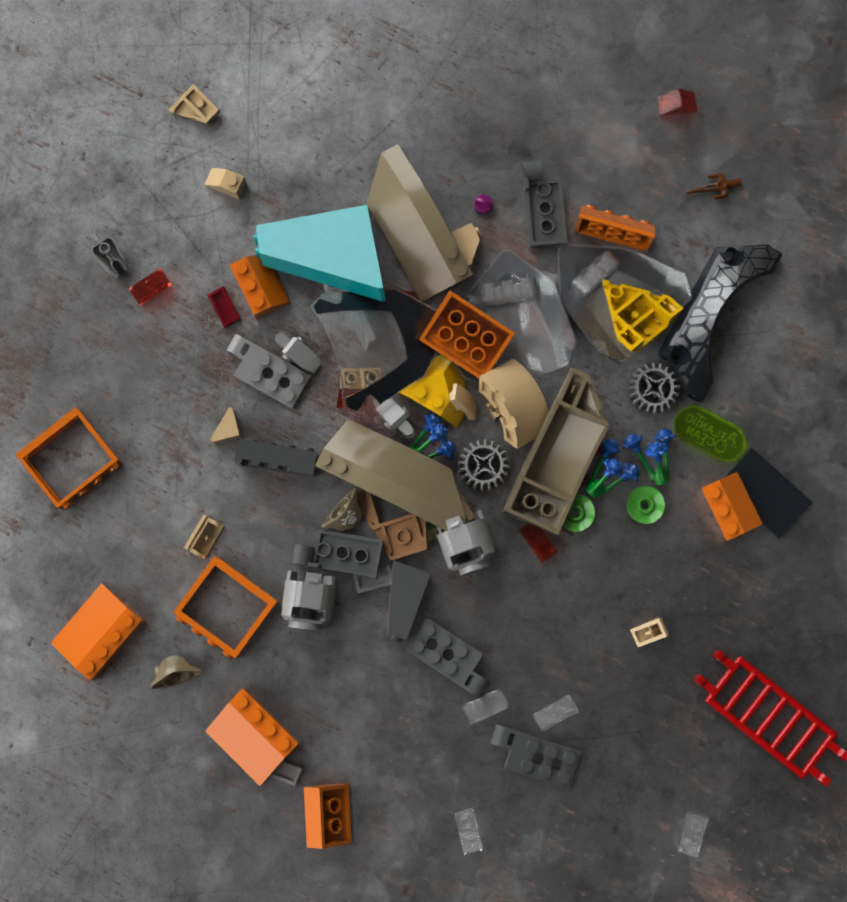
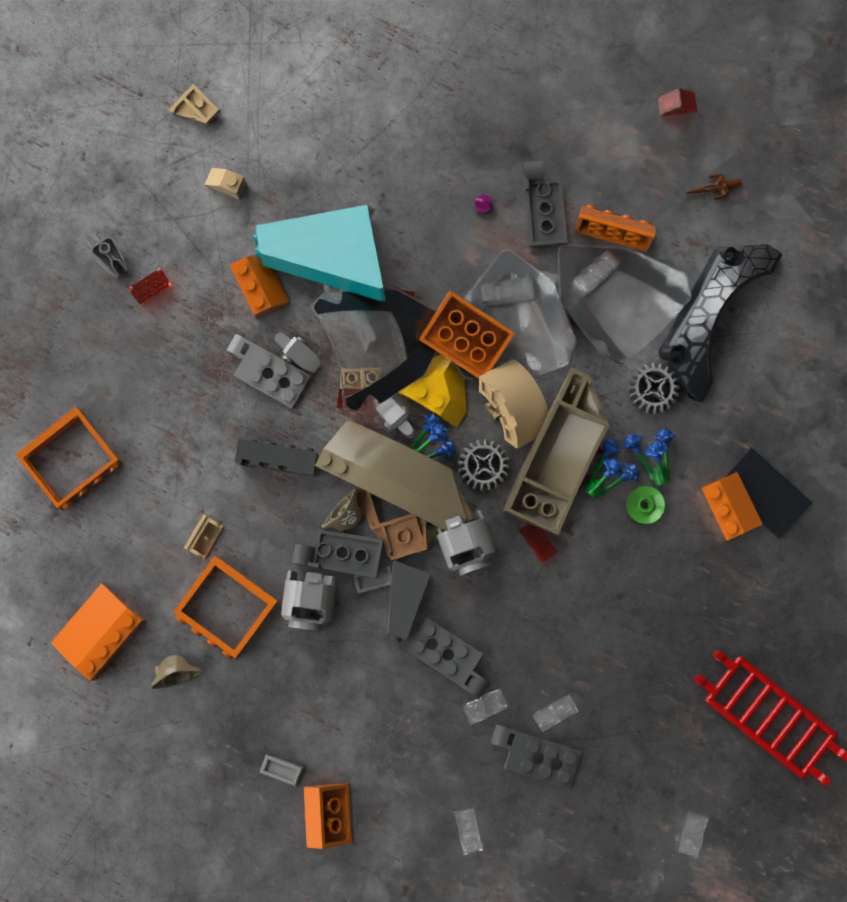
(224, 307): dark red tile -> none
(227, 429): tan slope -> none
(252, 736): orange slope -> none
(414, 226): dark tan slope -> none
(463, 401): tan slope -> none
(468, 242): tan slope -> none
(586, 514): bright green dish -> none
(638, 314): yellow wedge -> none
(649, 632): tan slope -> none
(709, 433): clear neon green tile -> none

